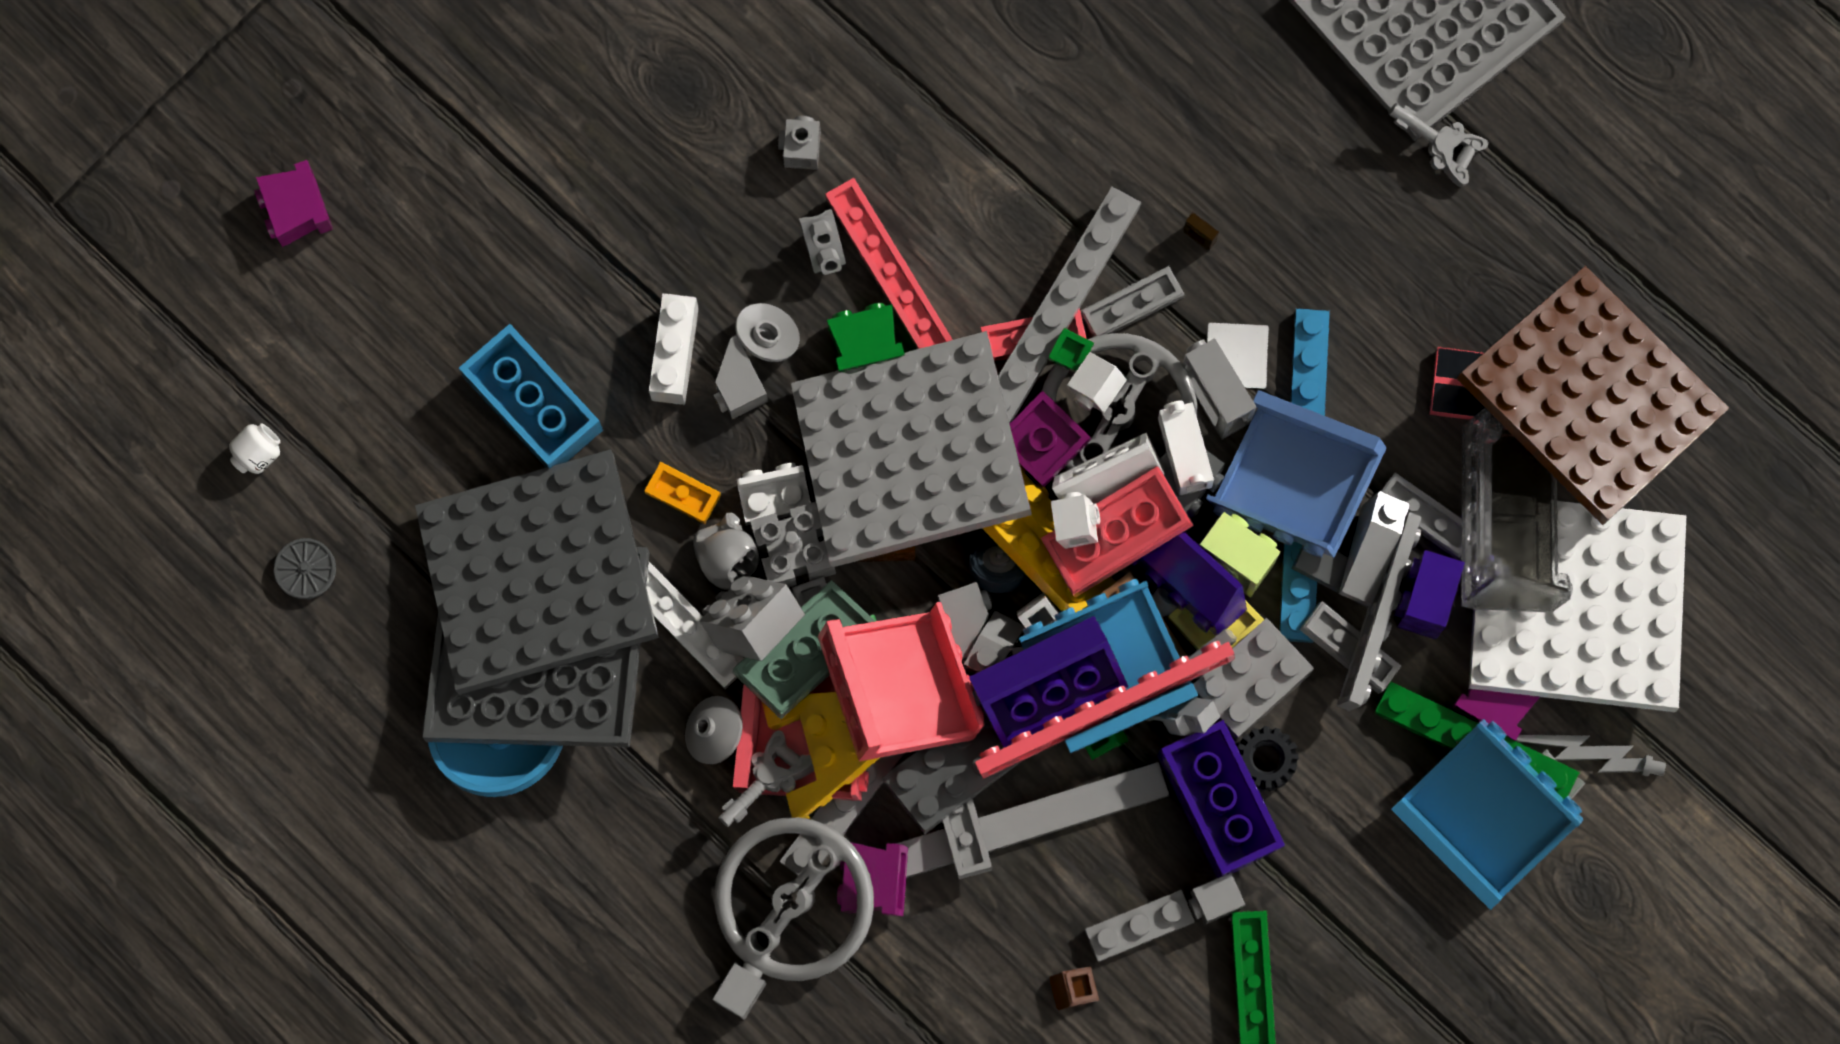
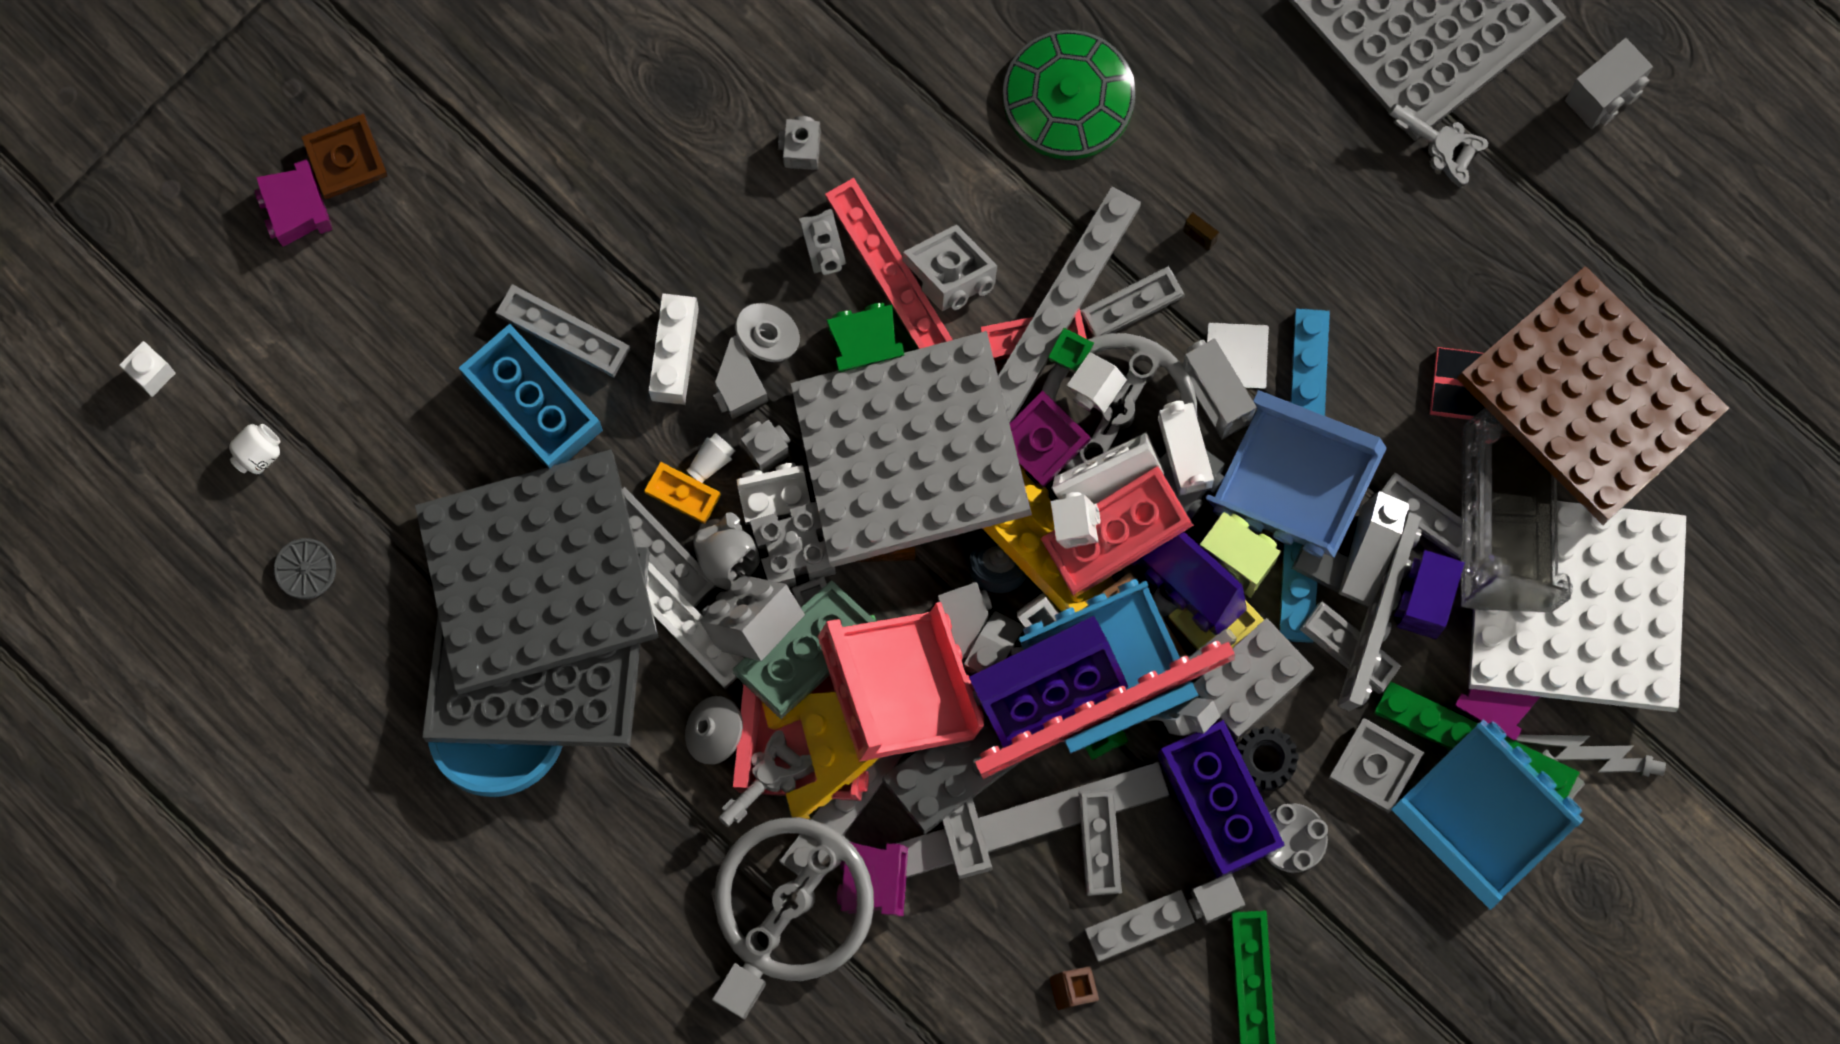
(147, 369): none -> white brick
(344, 156): none -> reddish brown plate
(563, 330): none -> light grey plate
(667, 553): none -> light grey plate
(710, 458): none -> white cone
(765, 445): none -> light grey brick
(951, 268): none -> light grey plate
(1068, 94): none -> green dish
(1100, 842): none -> light grey tile
(1303, 838): none -> light grey dish
(1376, 765): none -> light grey plate
(1609, 84): none -> light grey brick

